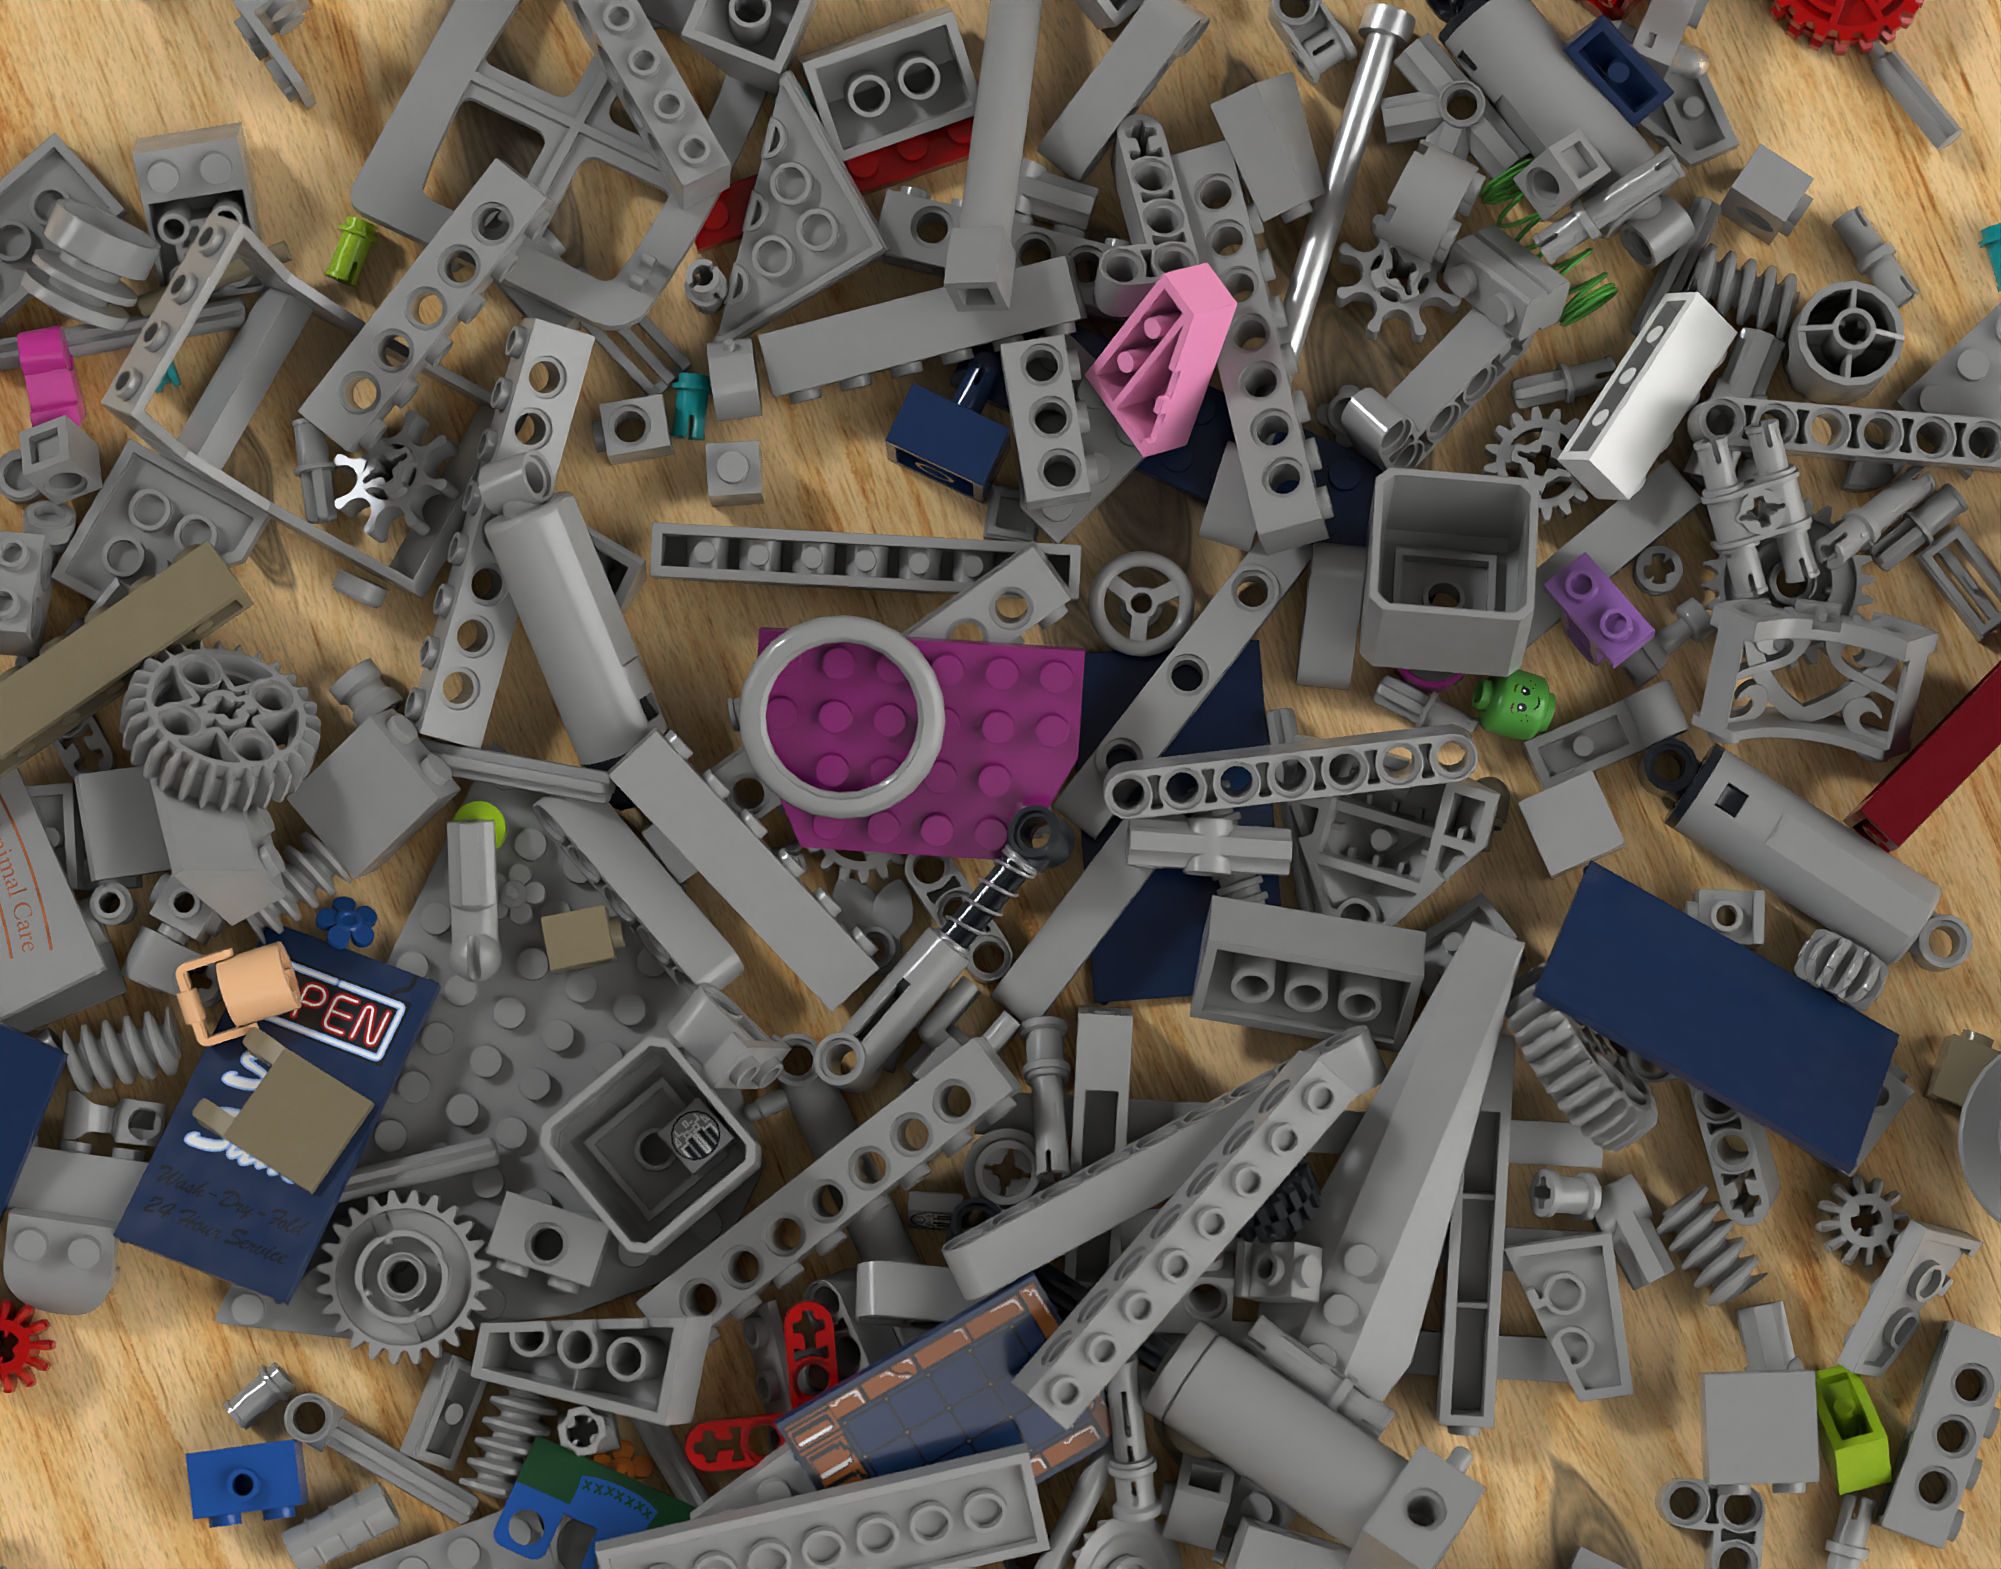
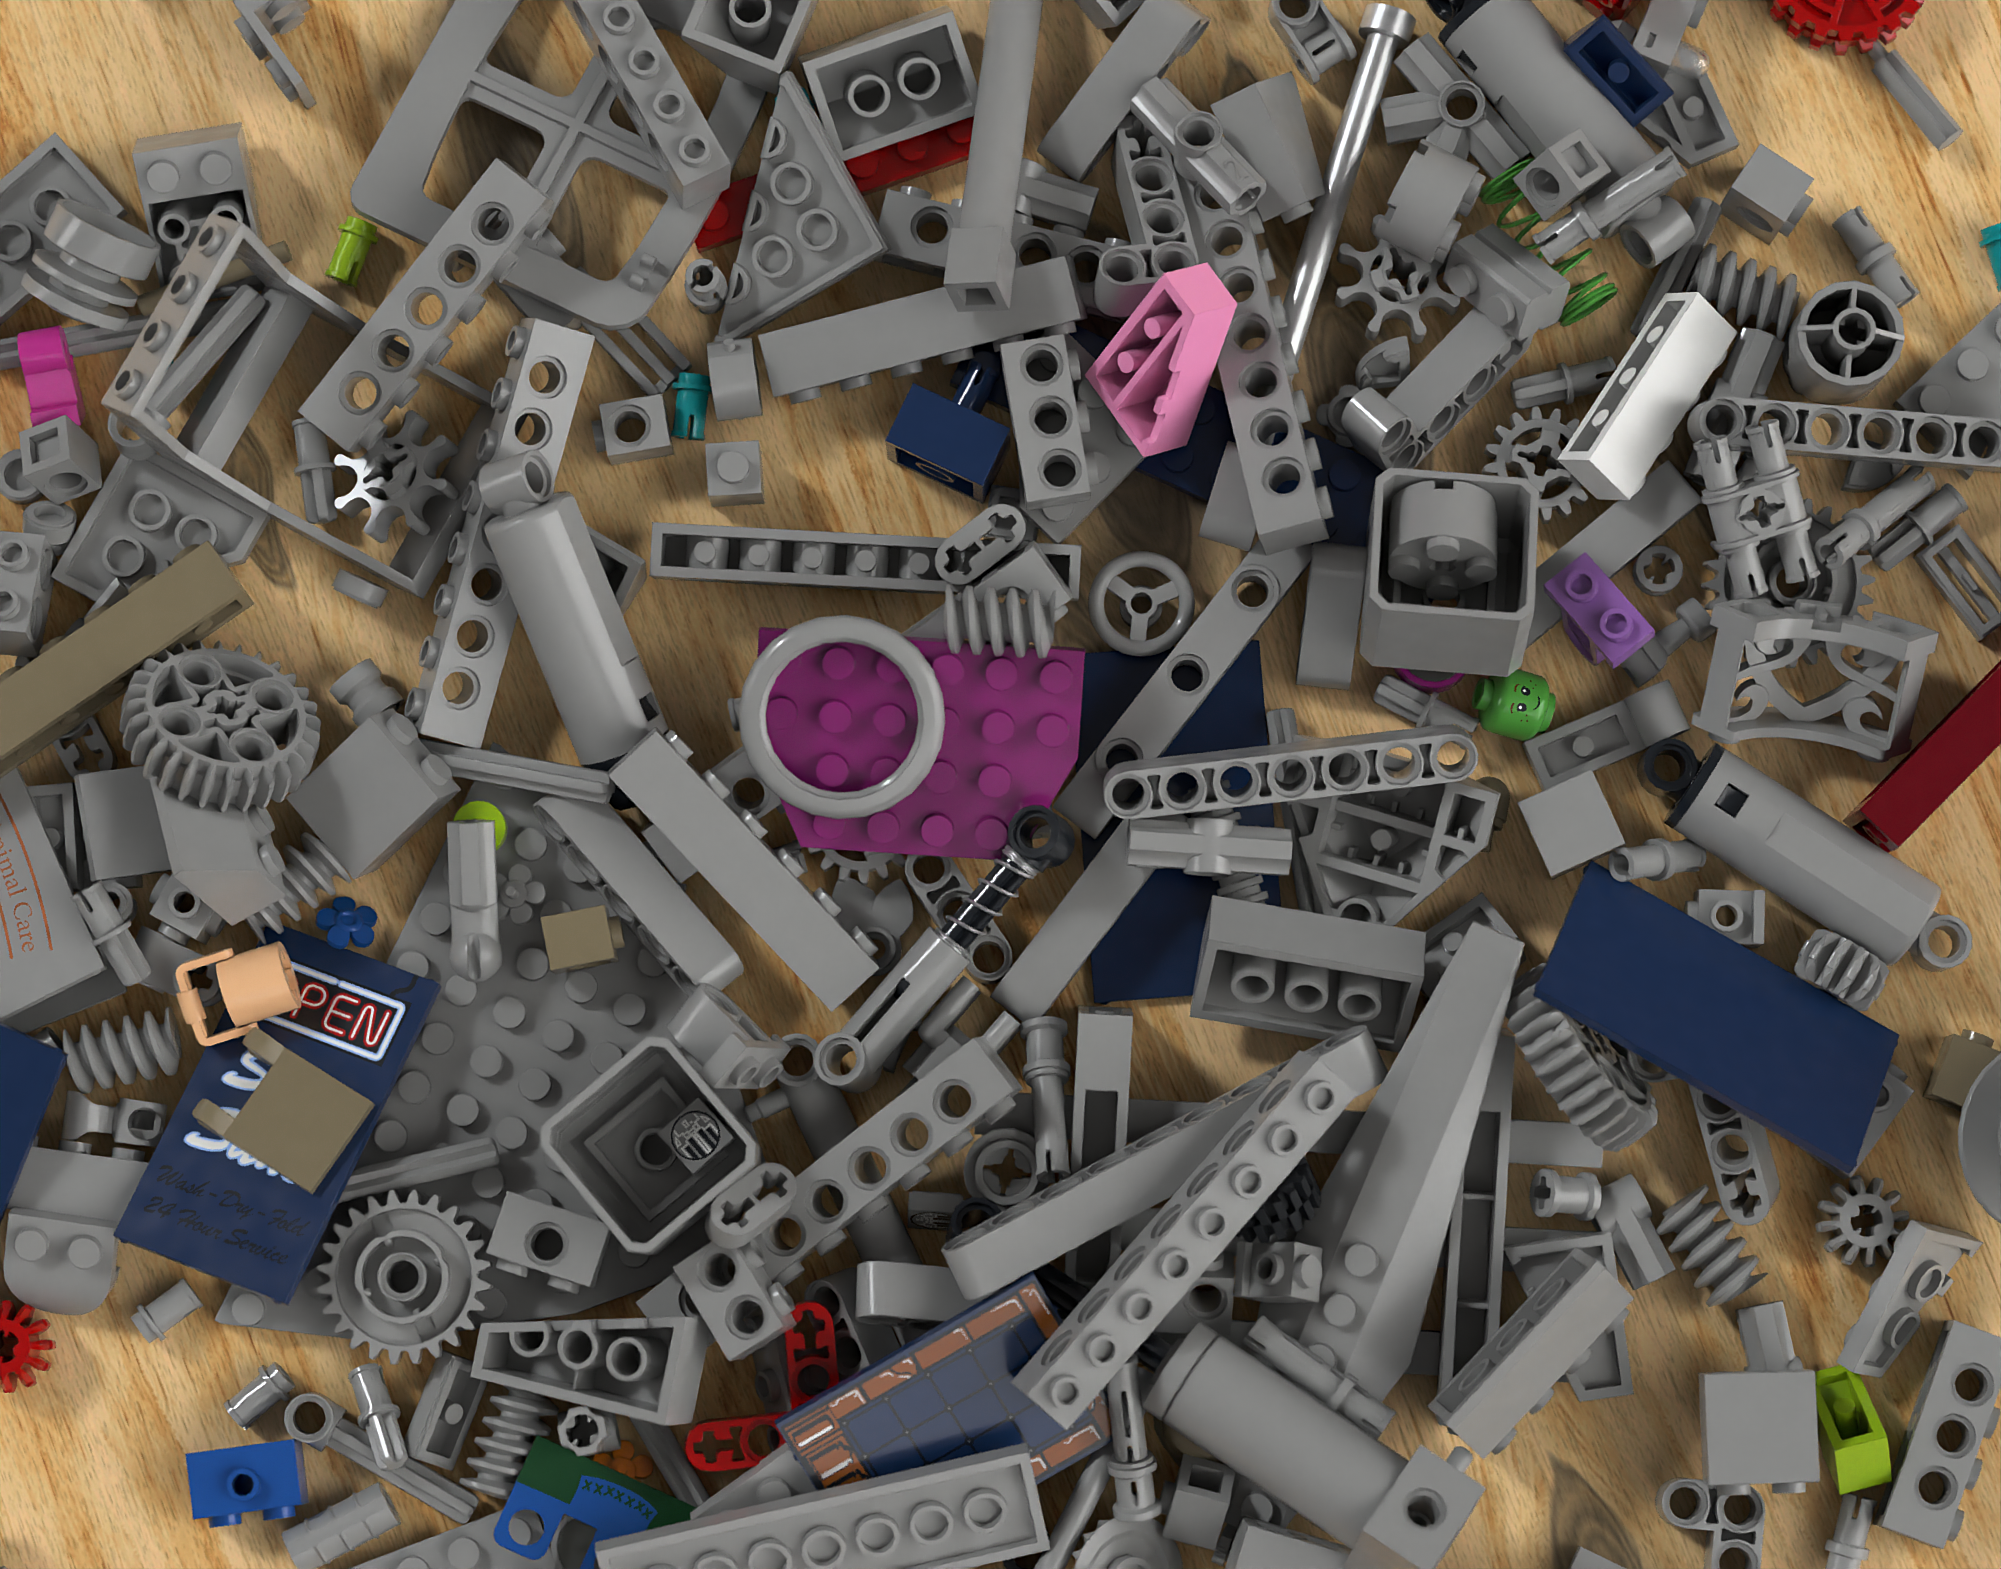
(112, 934): none -> light grey axle
(166, 1311): none -> light grey pin
(192, 367): none -> light grey axle
(378, 1416): none -> light grey axle
(724, 1304): none -> light grey brick
(758, 1213): none -> light grey beam
(971, 534): none -> light grey beam
(999, 621): none -> light grey piece
(1211, 163): none -> light grey piece
(1384, 365): none -> light grey tile
(1443, 538): none -> light grey brick
(1531, 1353): none -> light grey slope
(1656, 860): none -> light grey pin

